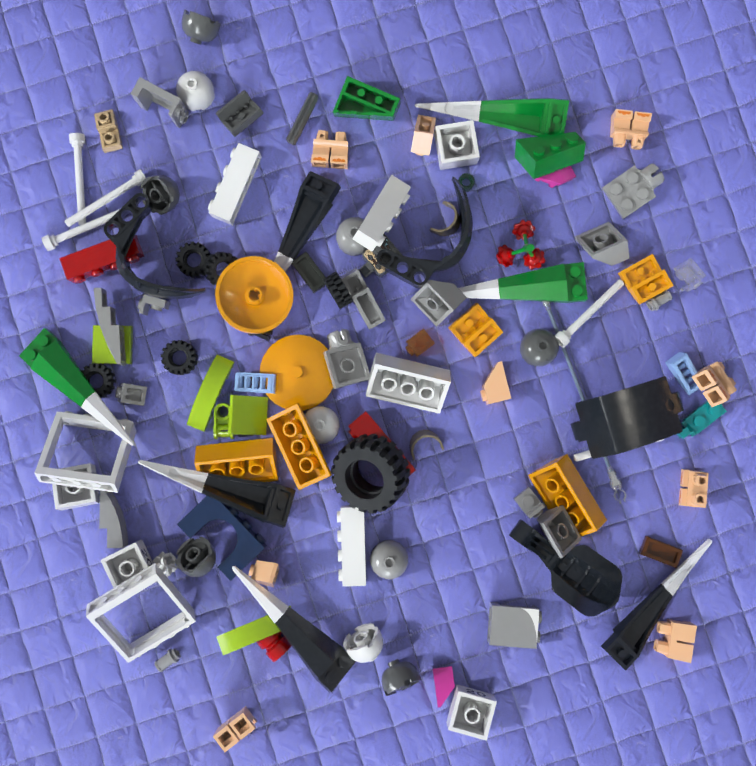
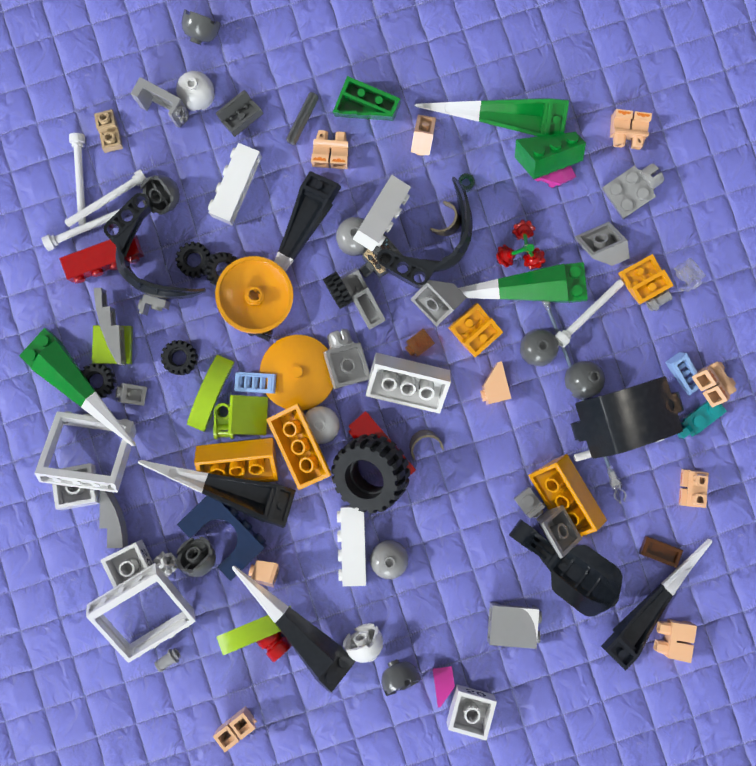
(309, 272): pearl dark grey tile -> none
(456, 145): white brick -> none
(584, 379): none -> dark grey cylinder

